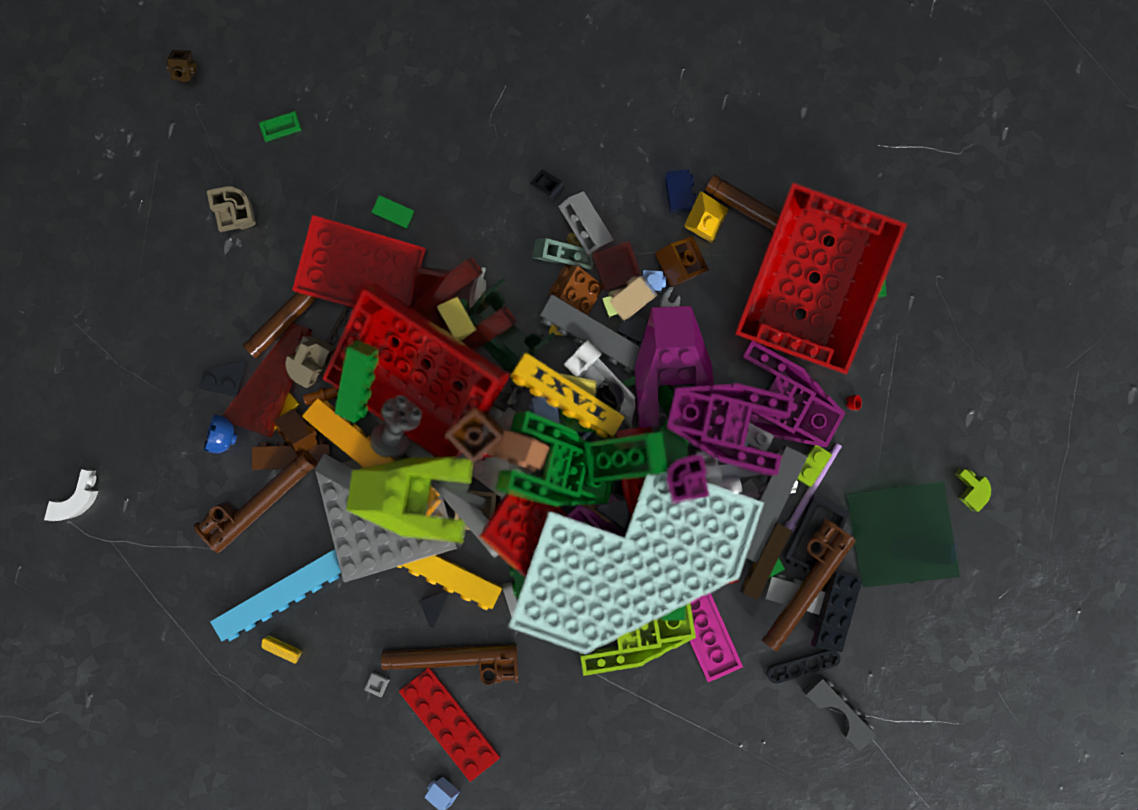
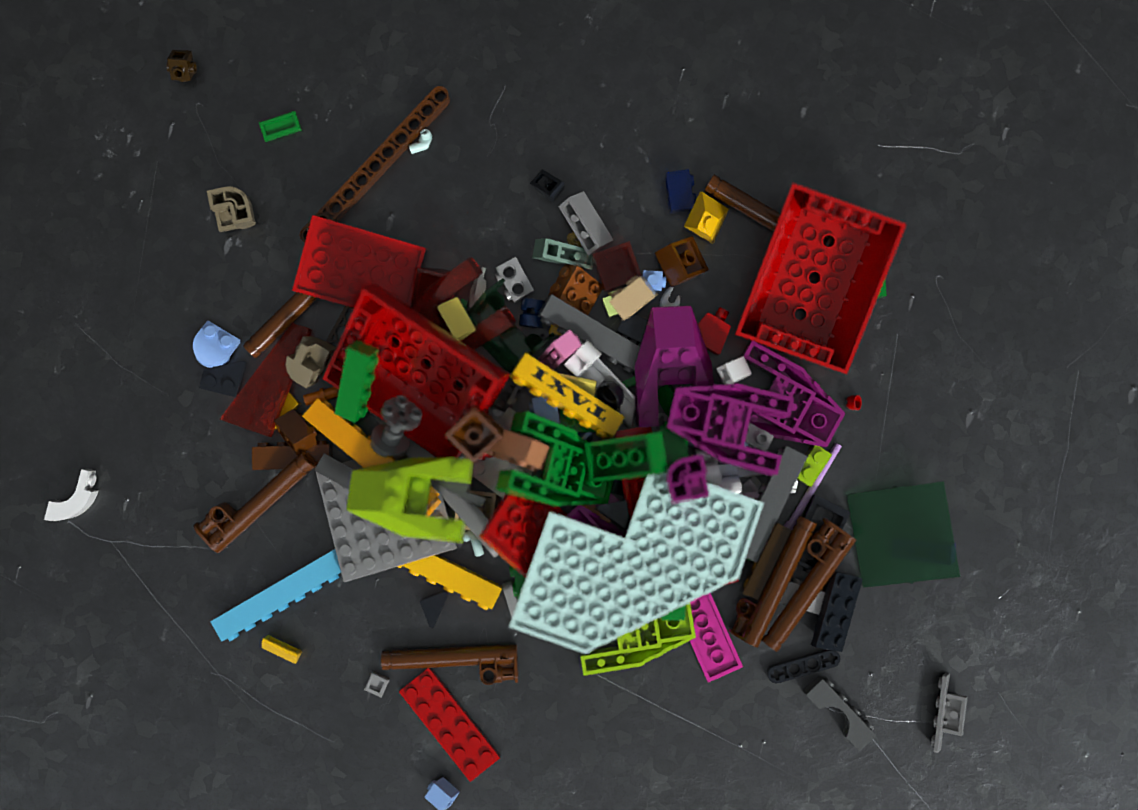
(214, 345): none -> light blue slope
(219, 435): blue cylinder -> none
(378, 157): none -> reddish brown beam
(393, 212): green tile -> none
(423, 142): none -> light aqua arm
(476, 544): none -> light aqua arm
(518, 278): none -> light grey brick
(526, 318): none -> dark blue wheel
(560, 350): none -> bright pink brick
(714, 330): none -> red torso
(734, 371): none -> white arch
(755, 617): none -> reddish brown piece
(950, 713): none -> light grey bracket
(978, 489): lime brick -> none

